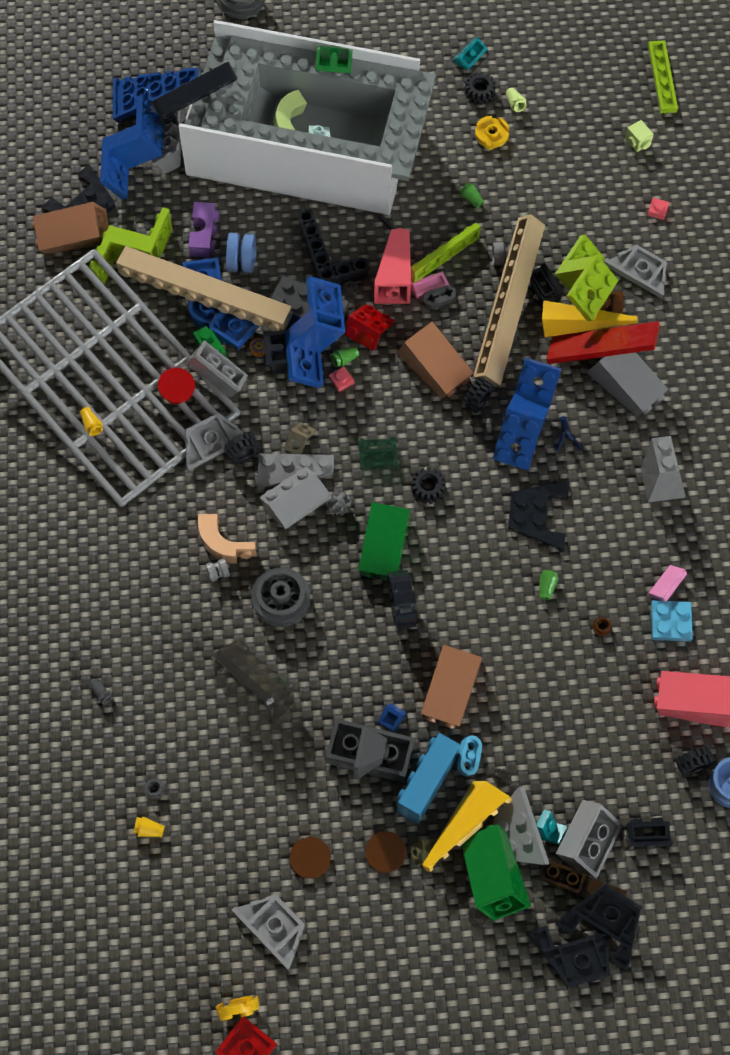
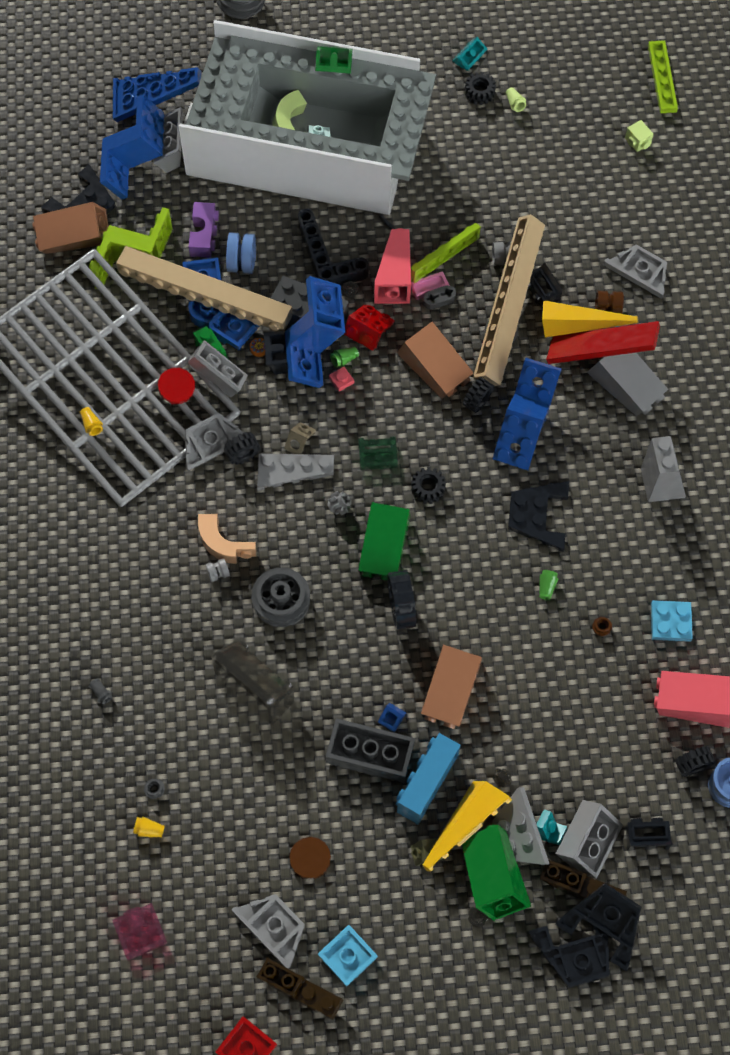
(139, 931): none -> clear pink plate
(193, 91): black beam -> none
(242, 1006): yellow plate -> none
(295, 497): light grey slope -> none
(299, 989): none -> dark brown slope
(347, 955): none -> medium azure plate
(370, 752): dark grey slope -> none
(385, 852): reddish brown tile -> none
(468, 756): medium azure plate -> none
(471, 195): bright green cone -> none
(489, 140): yellow plate -> none
(566, 431): dark blue plant -> none
(586, 277): lime bracket -> none
(658, 208): coral plate -> none
(667, 583): bright pink tile -> none

